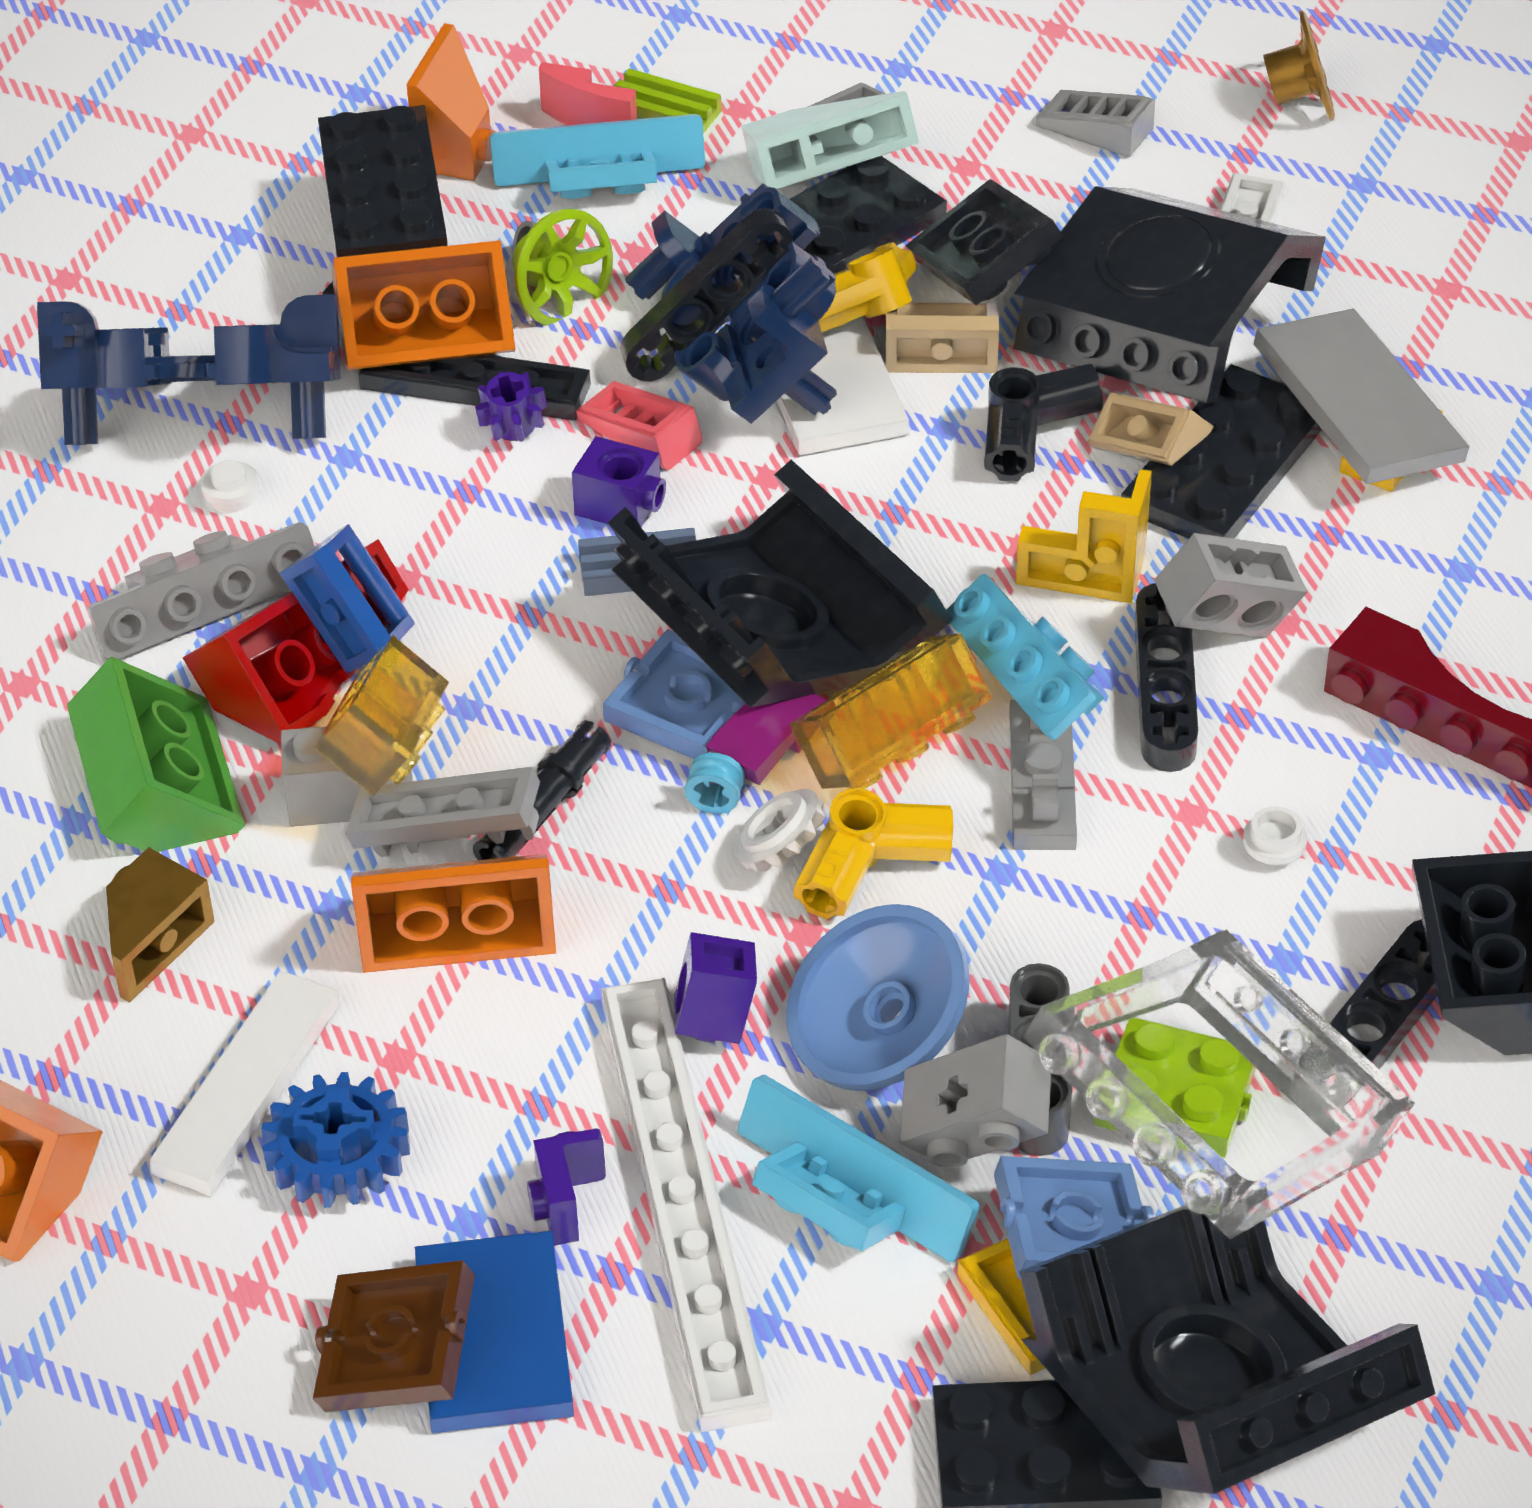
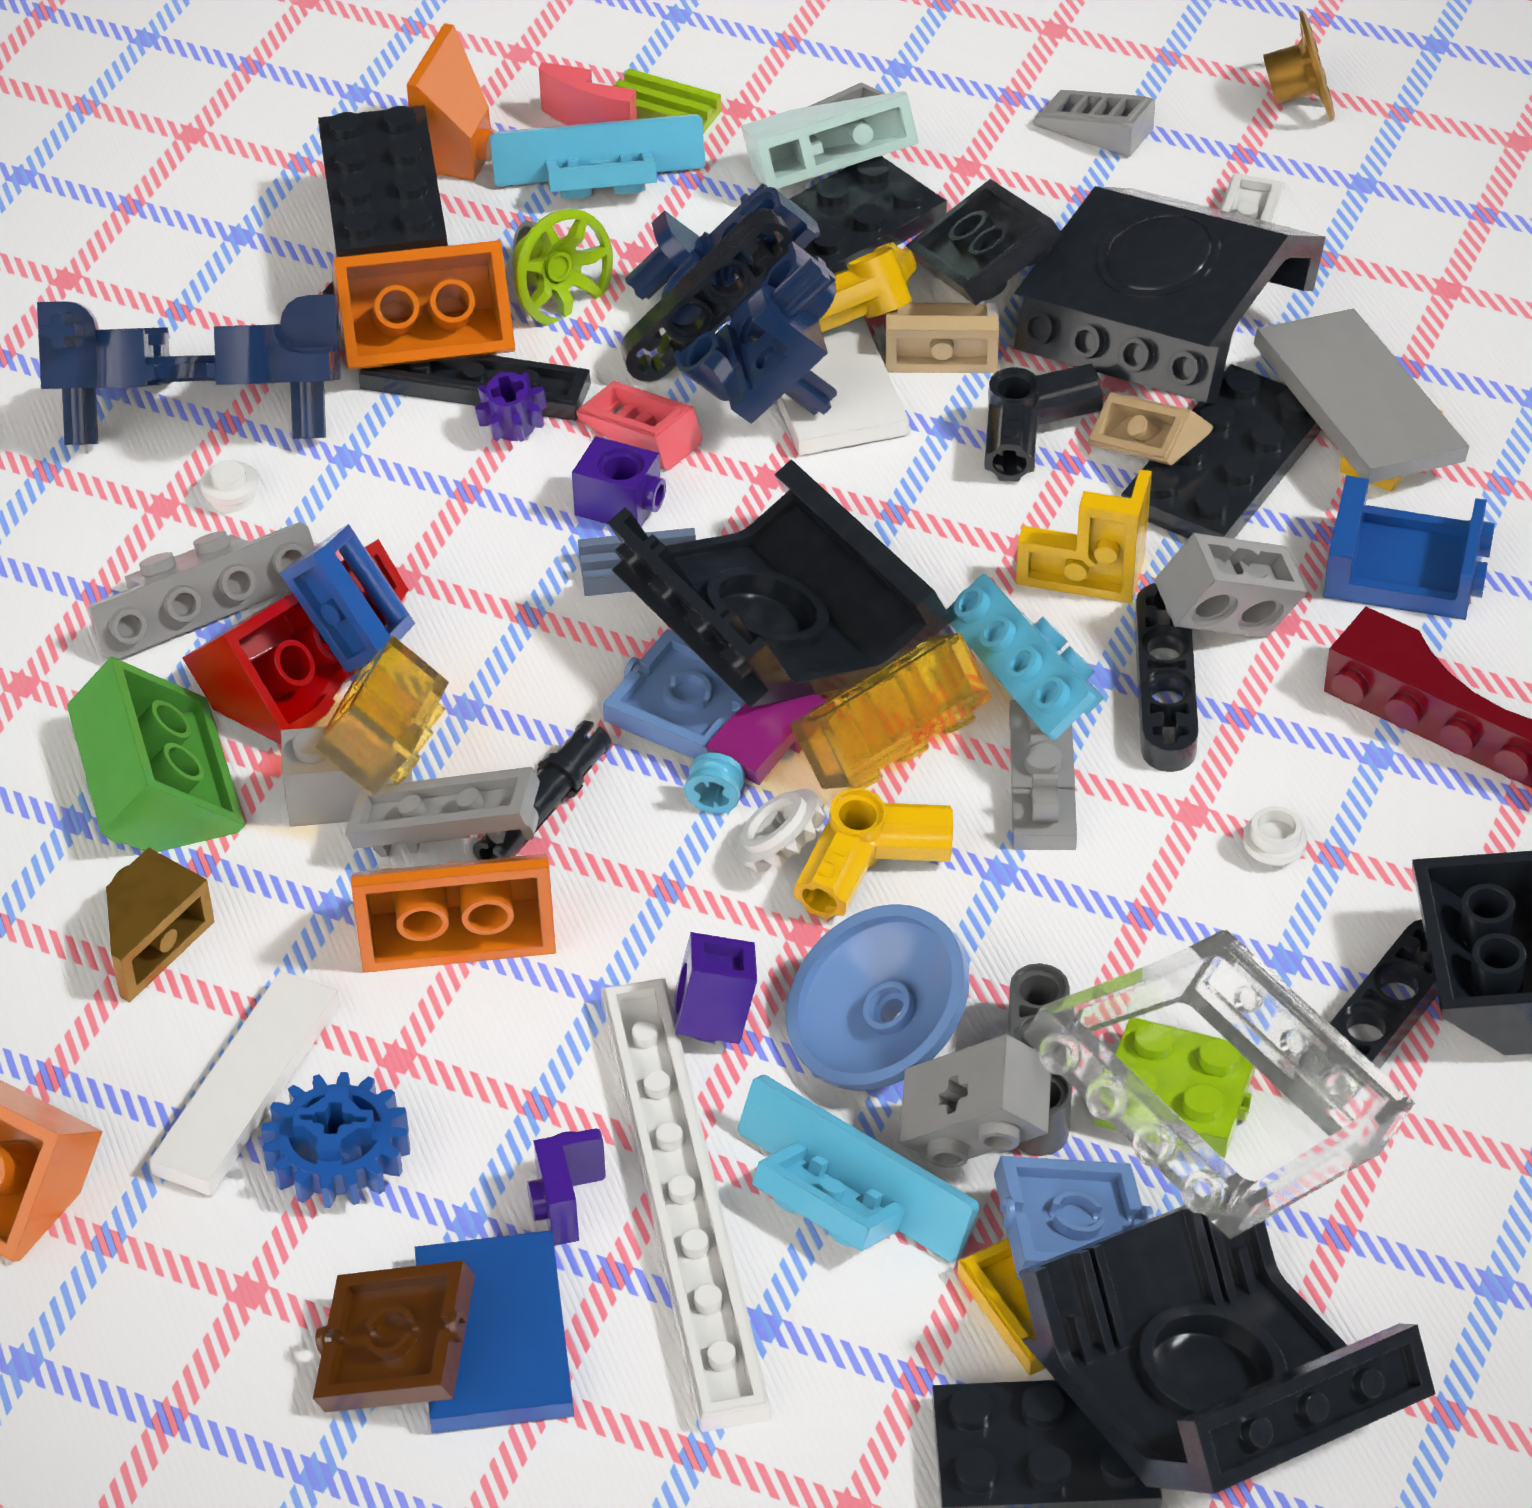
(1406, 556): none -> blue panel

